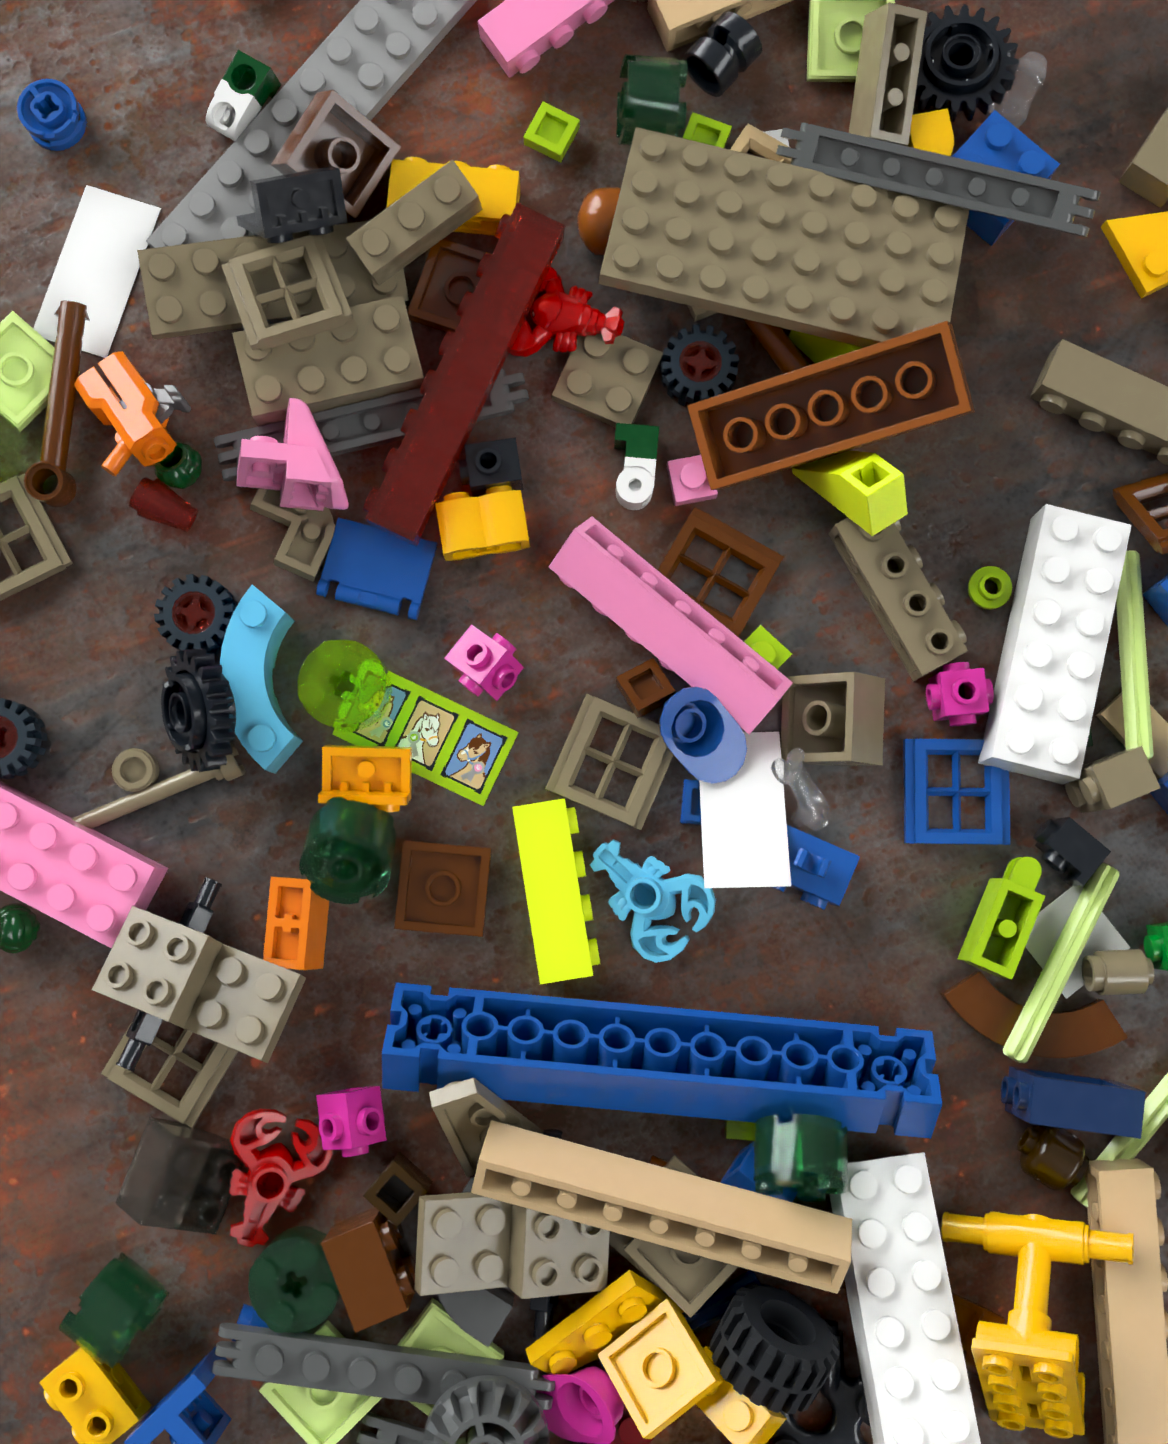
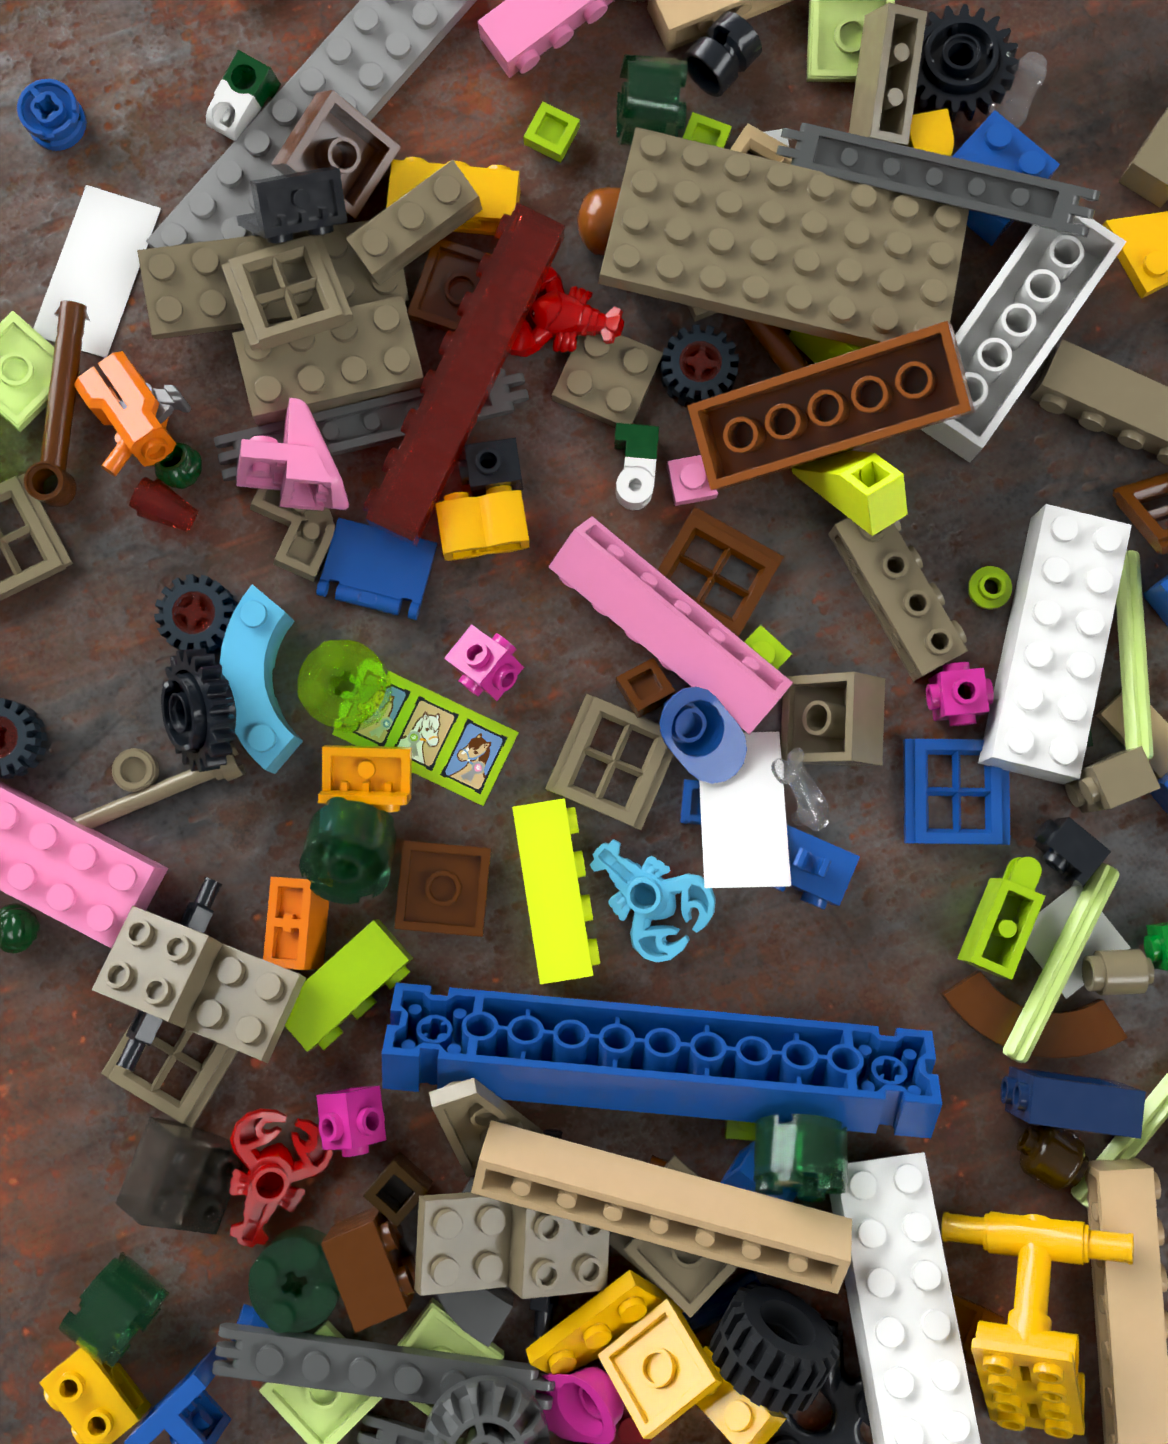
(347, 985): none -> lime brick
(1021, 323): none -> white brick

